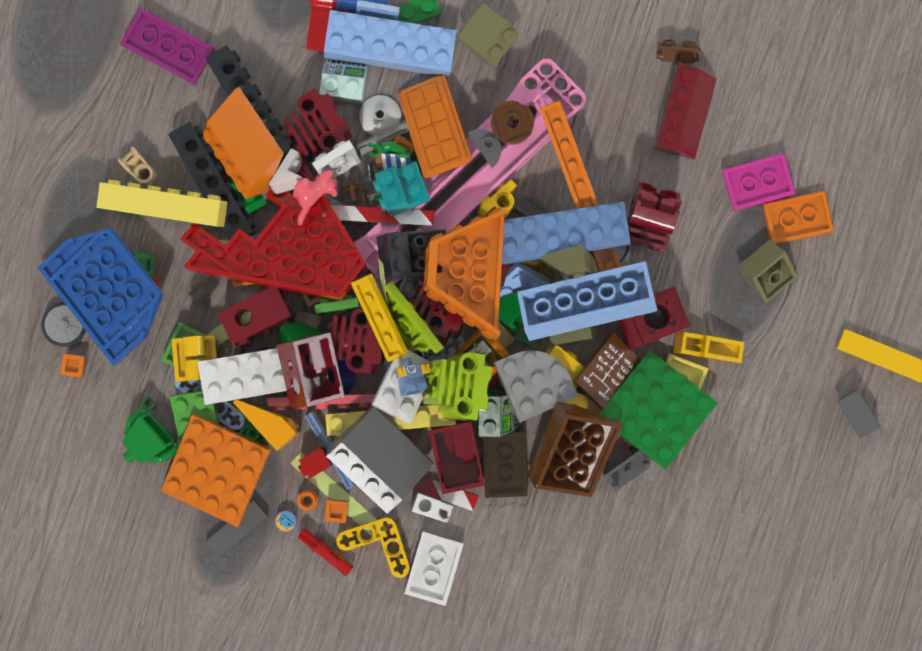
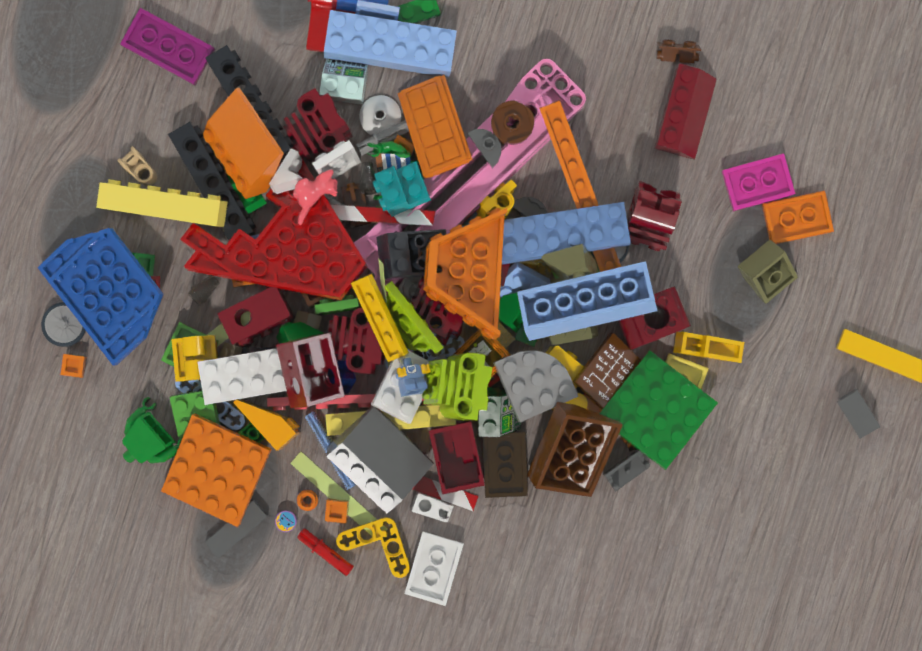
(314, 463): red brick -> none
(487, 35): olive slope -> none

